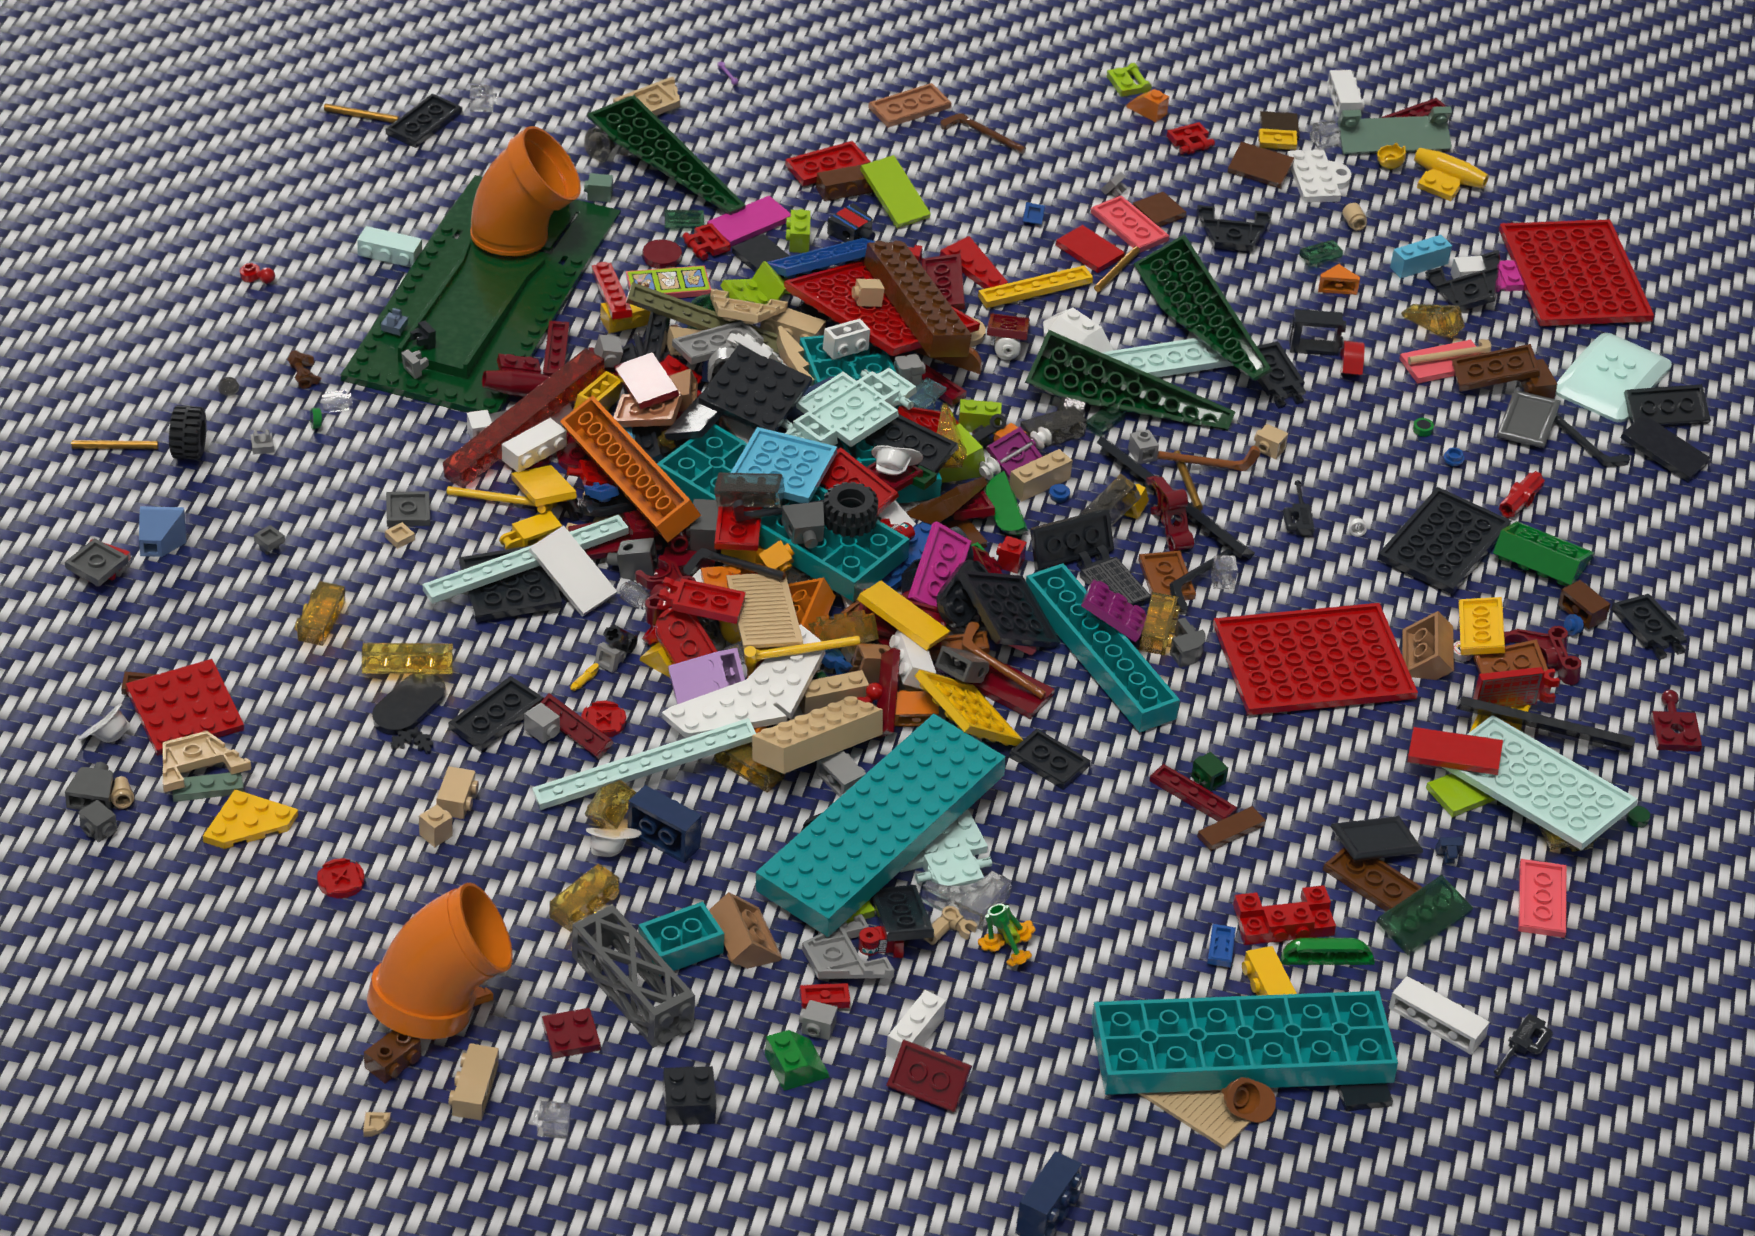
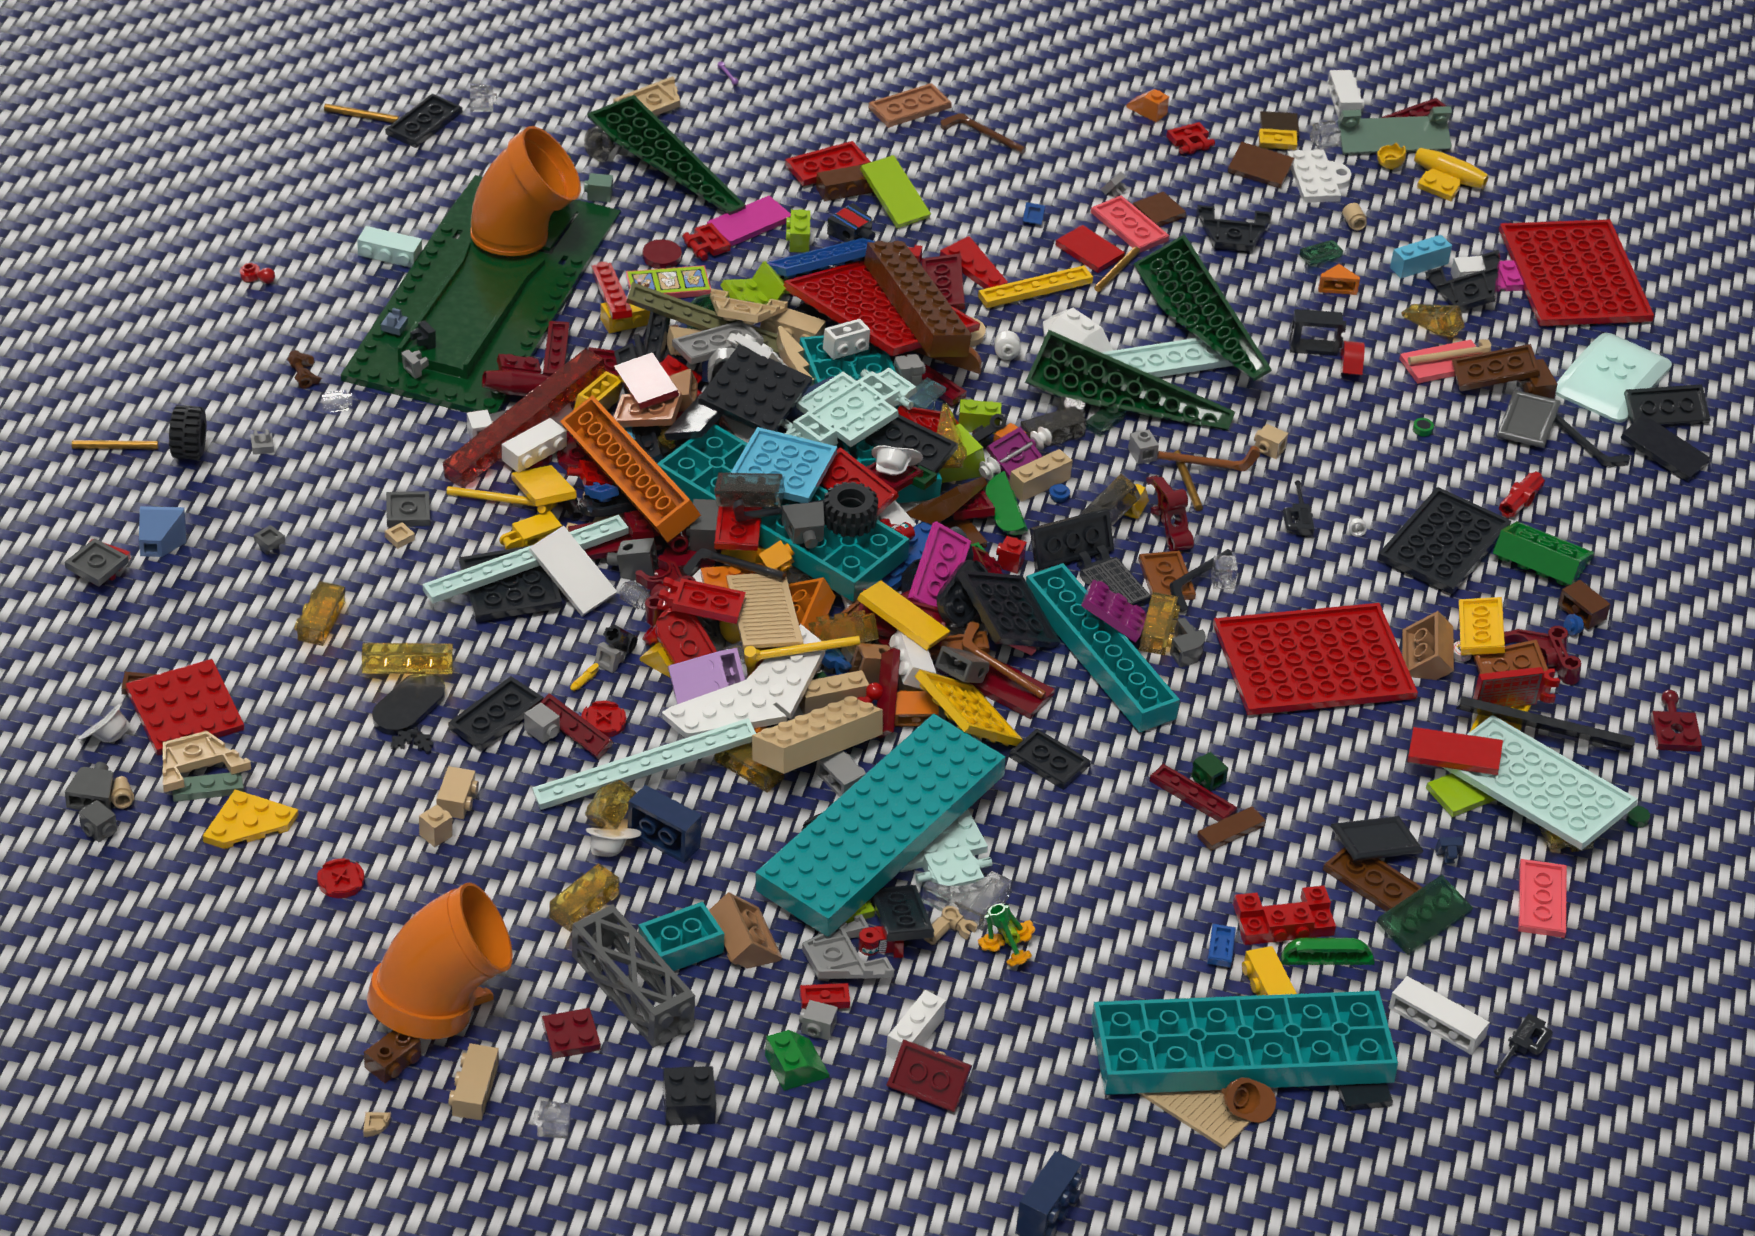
(228, 386): clear smoke plate -> none
(315, 418): green tile -> none
(609, 349): light grey brick -> none
(683, 218): clear green plate -> none
(757, 250): black tile -> none
(868, 292): tan brick -> none
(1008, 326): dark red tile -> none
(1124, 84): lime plate -> none
(1194, 513): black plate -> none
(1283, 377): black tile -> none
(1454, 457): blue plate -> none
(1651, 624): black tile -> none

